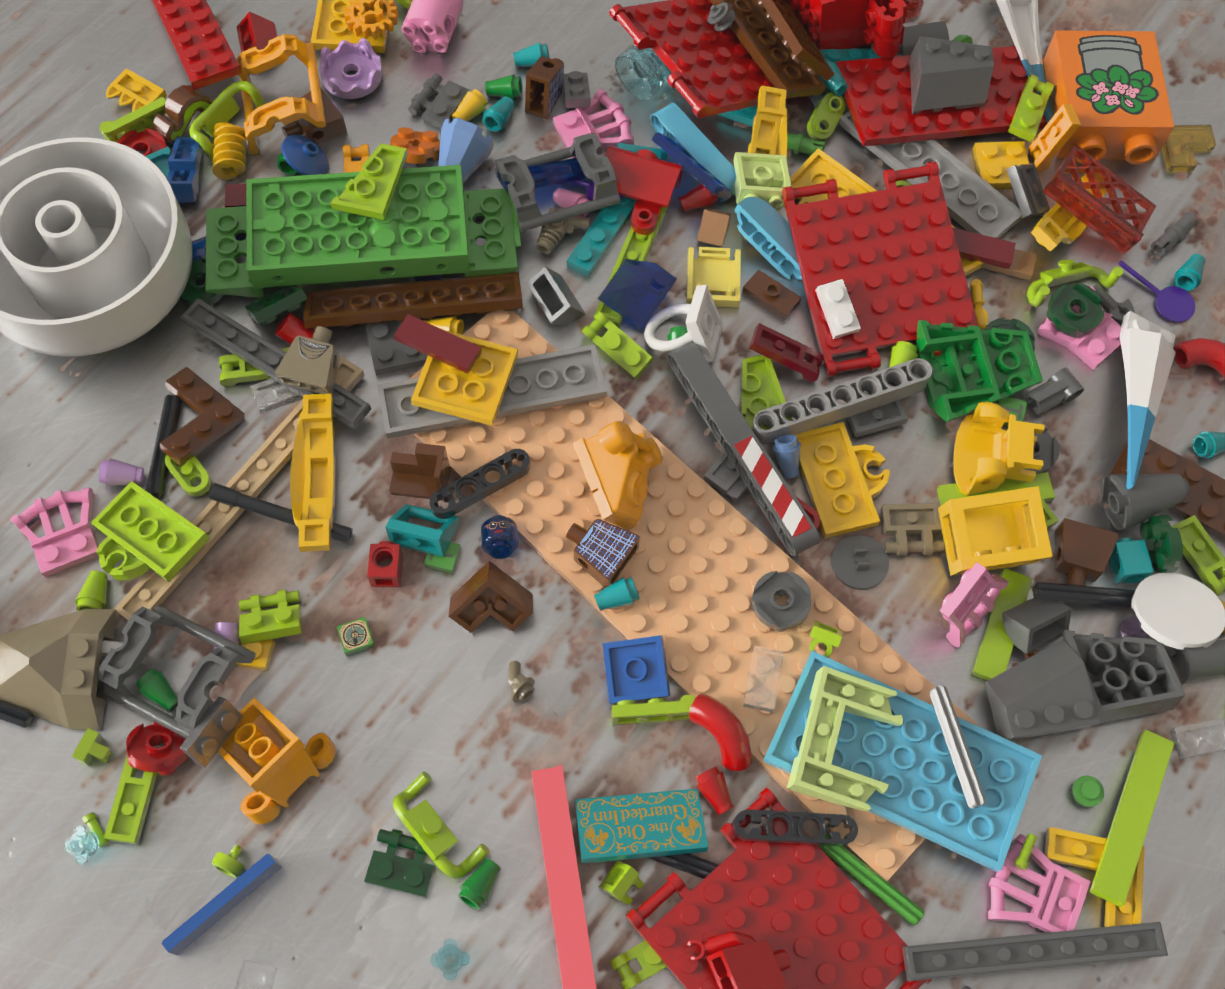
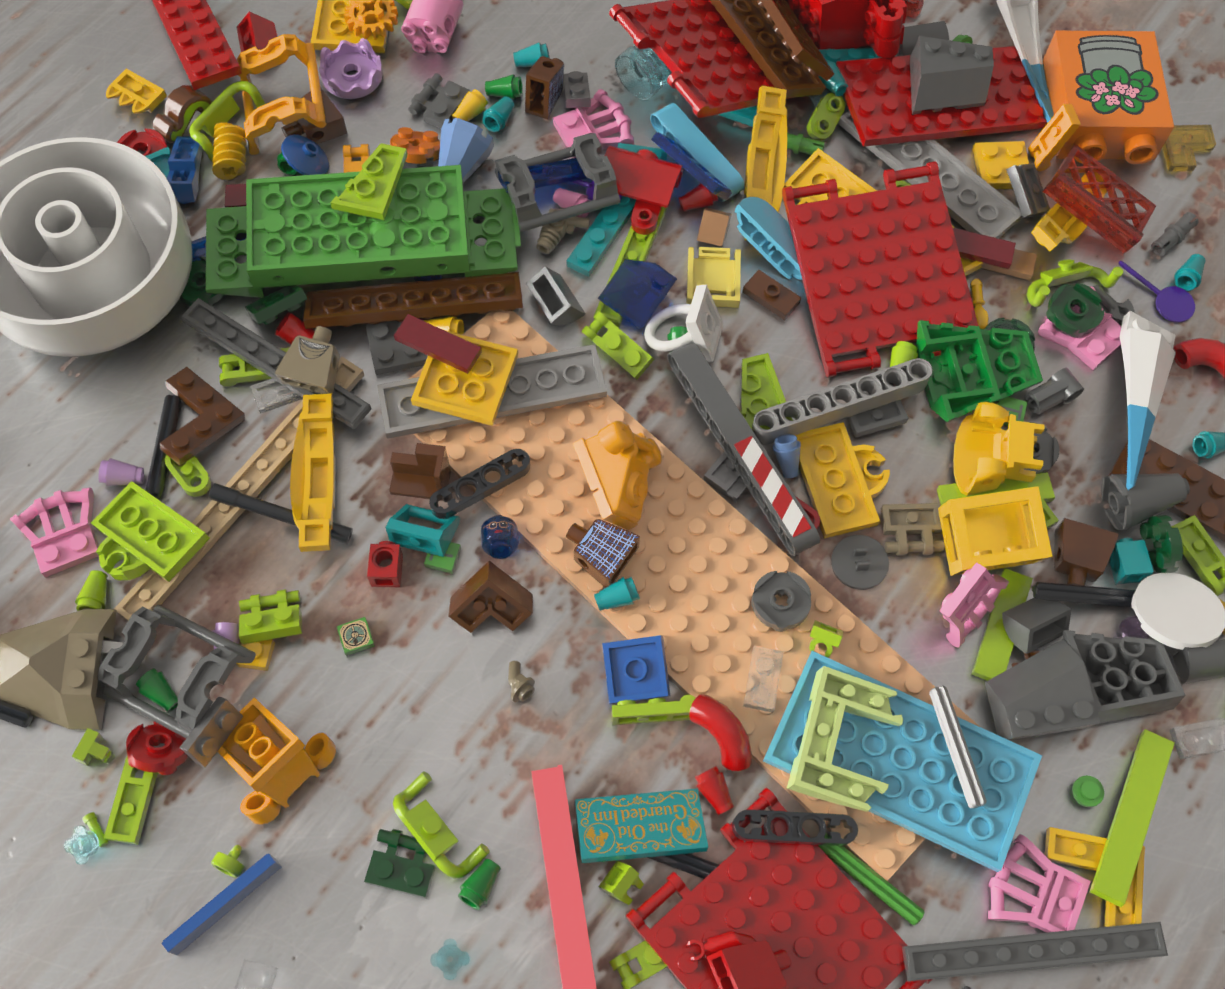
(137, 120): lime plate -> none
(721, 17): dark grey wheel -> none
(761, 177): yellowish green plate -> none
(787, 352): dark red plate -> none
(838, 309): white plate -> none
(1022, 861): lime piece -> none
(1030, 108): lime plate -> none

